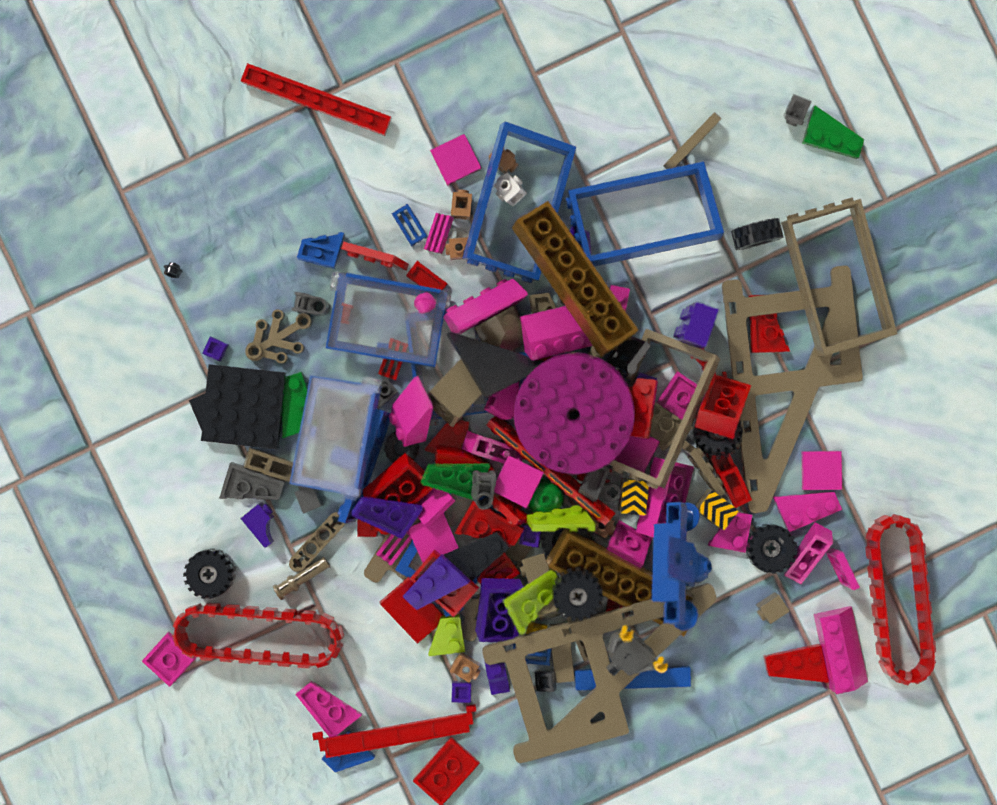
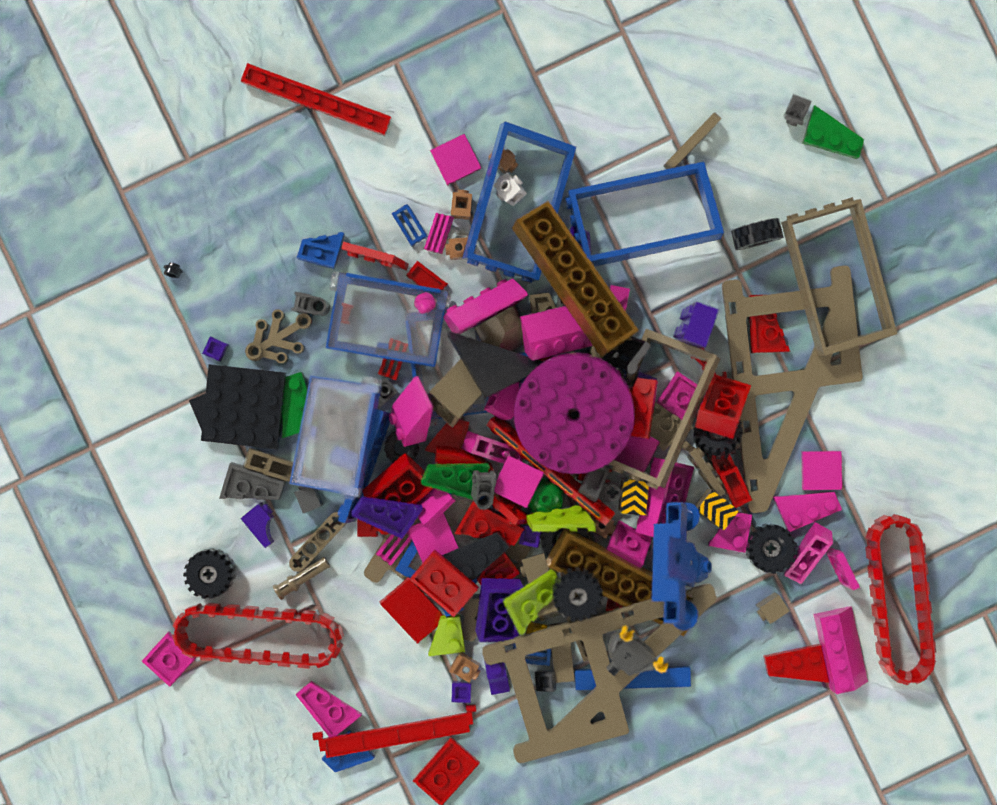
(435, 583): dark purple wing -> none

